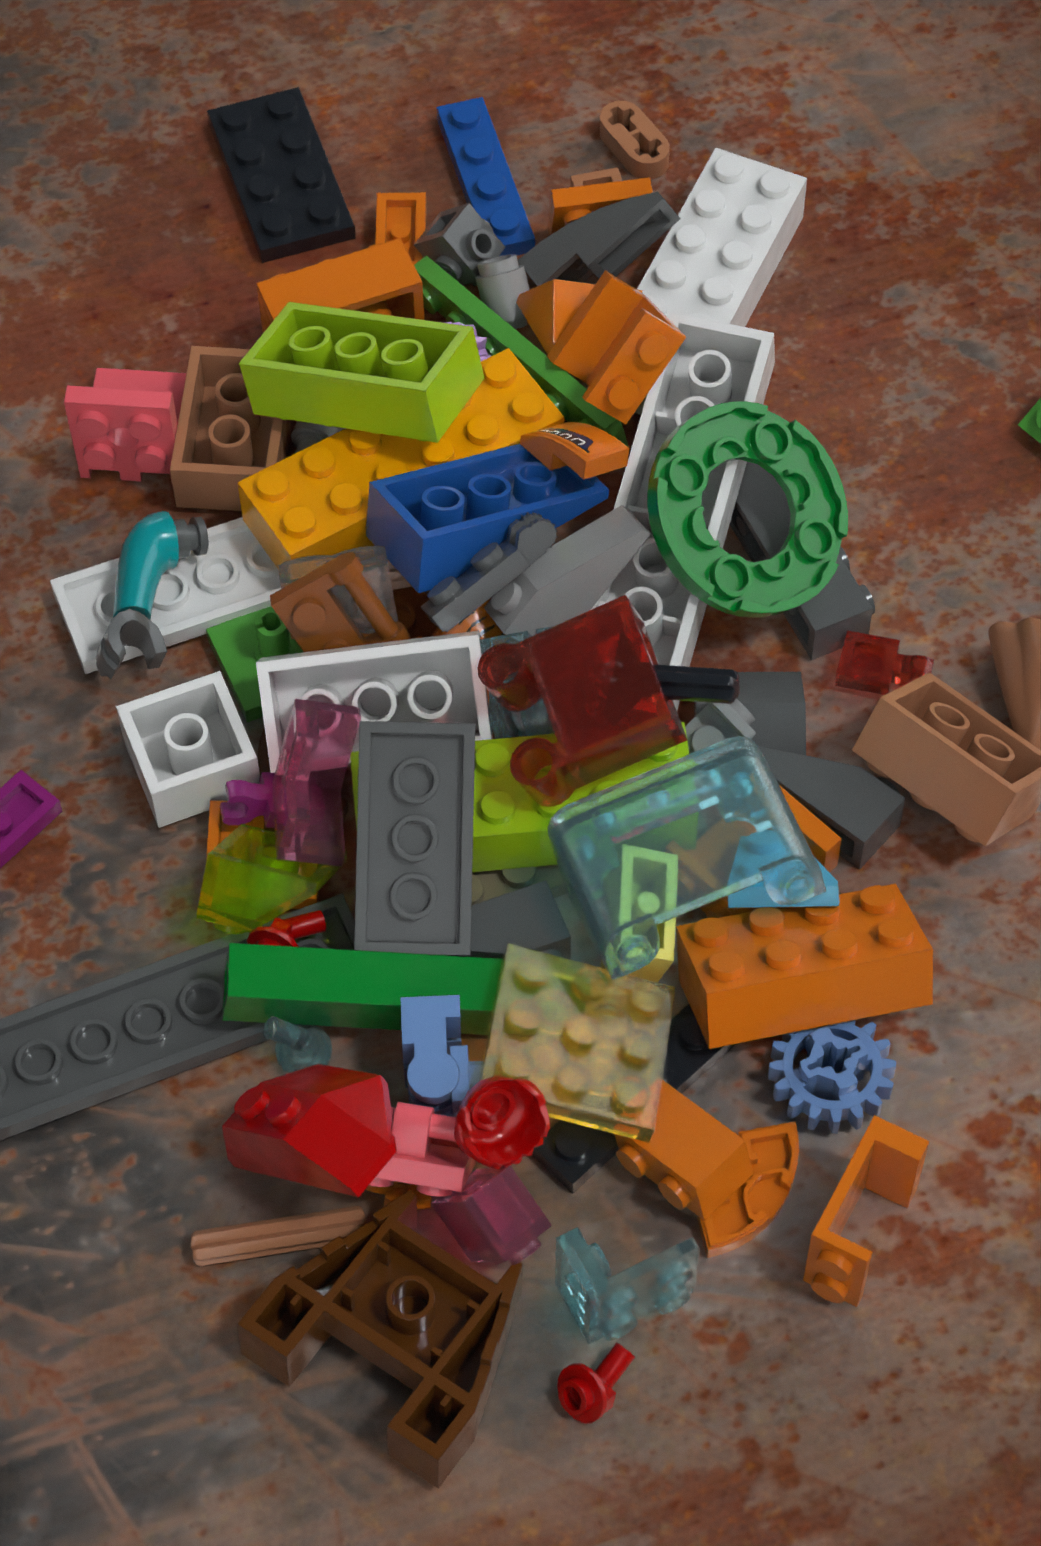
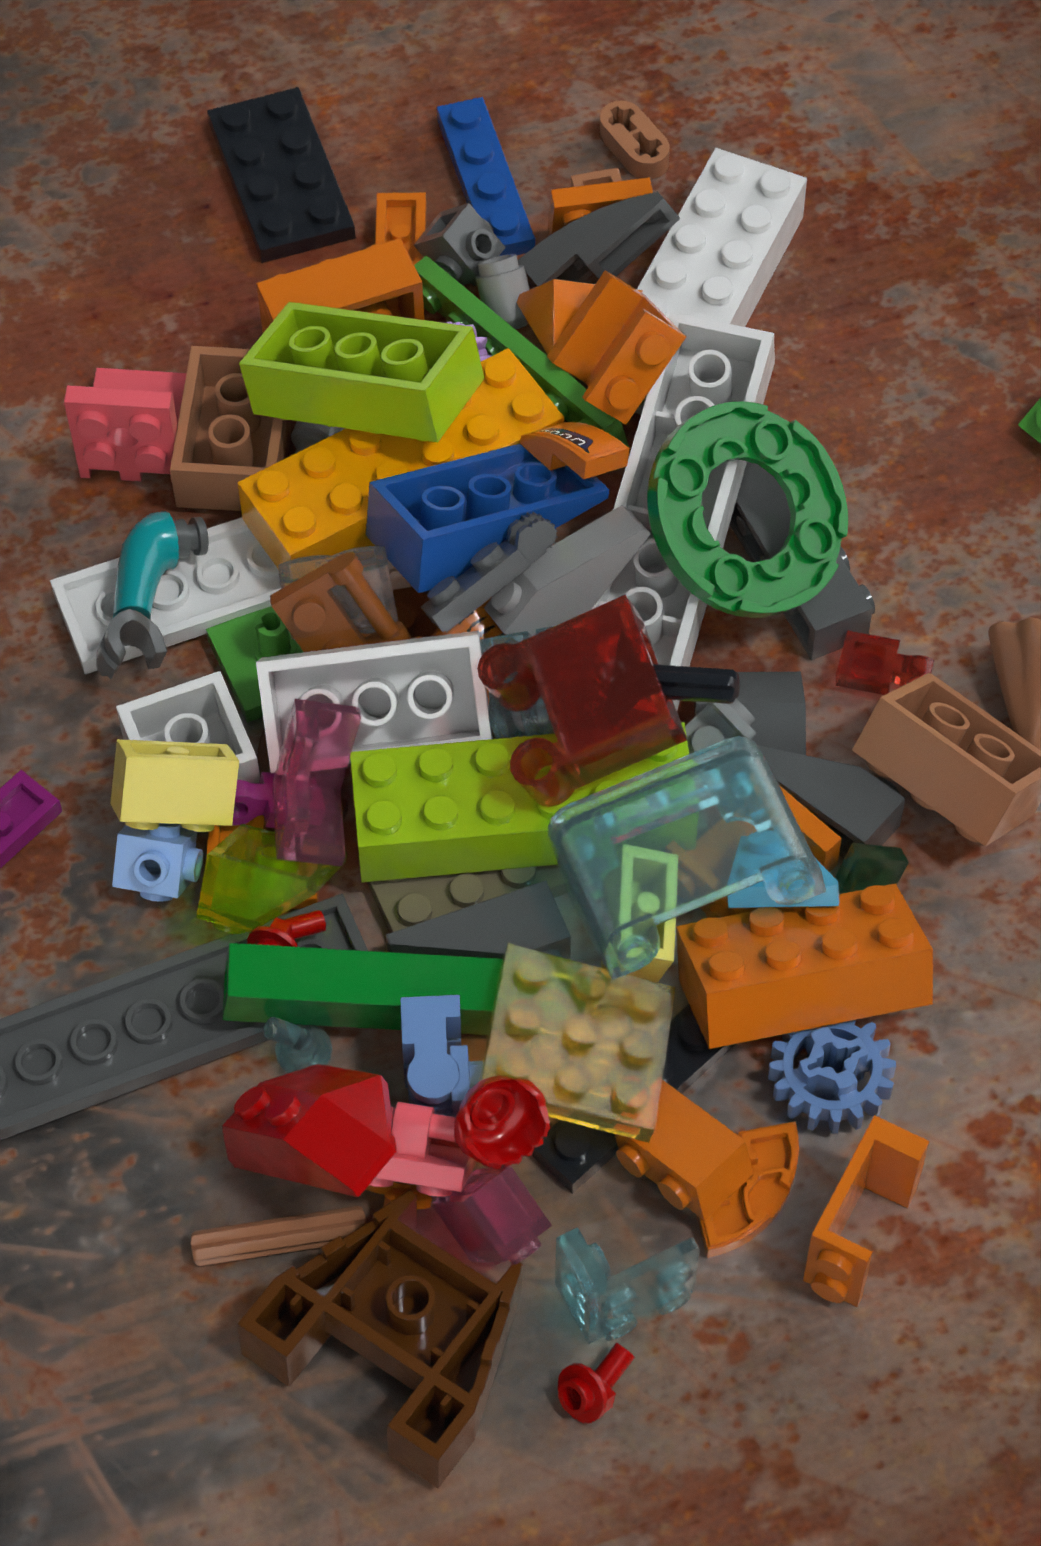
(157, 861): none -> light blue brick
(174, 784): none -> light yellow brick
(415, 837): dark grey plate -> none
(870, 866): none -> clear green plate

